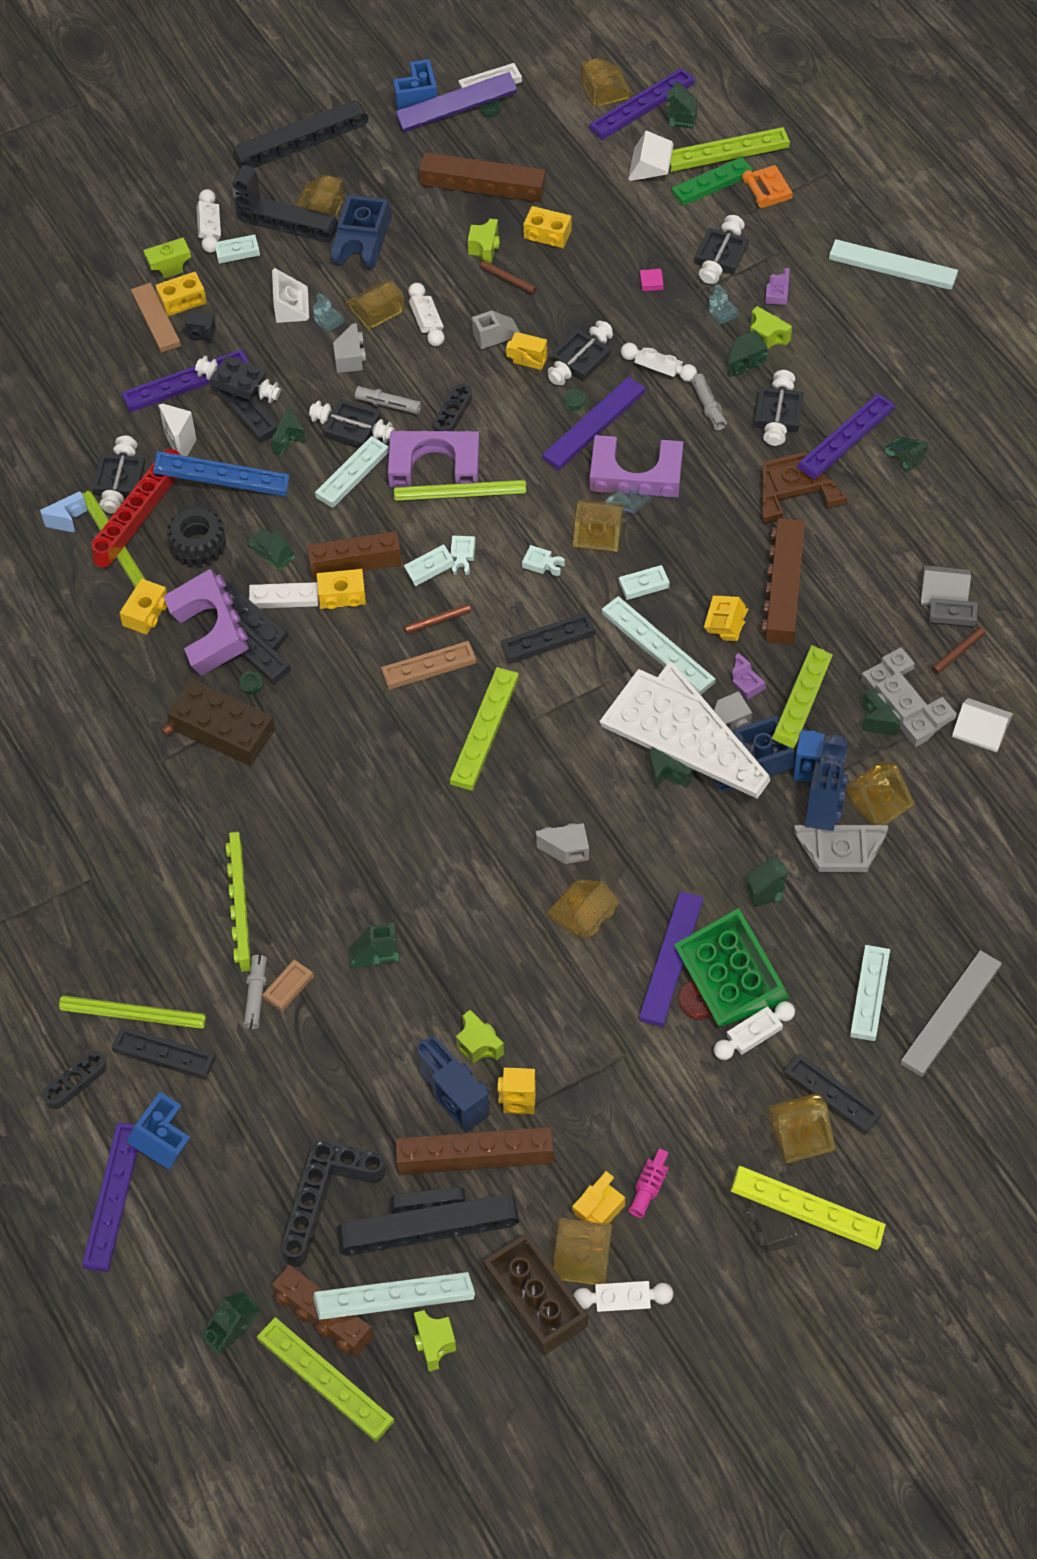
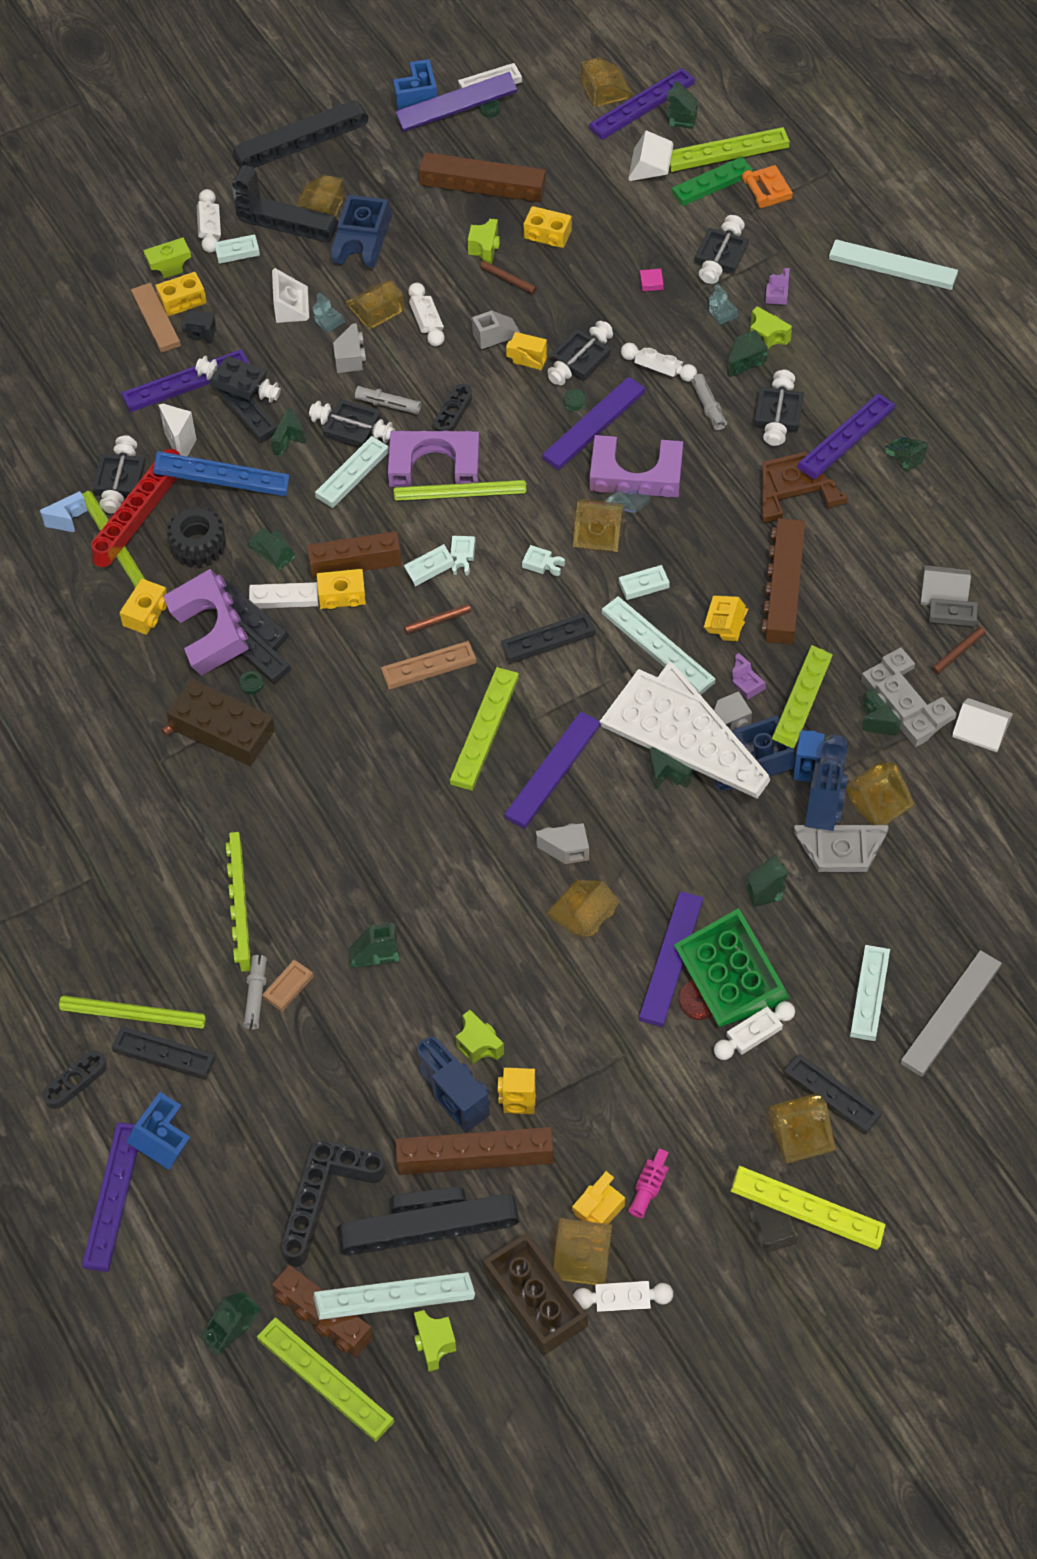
(552, 770): none -> dark purple tile

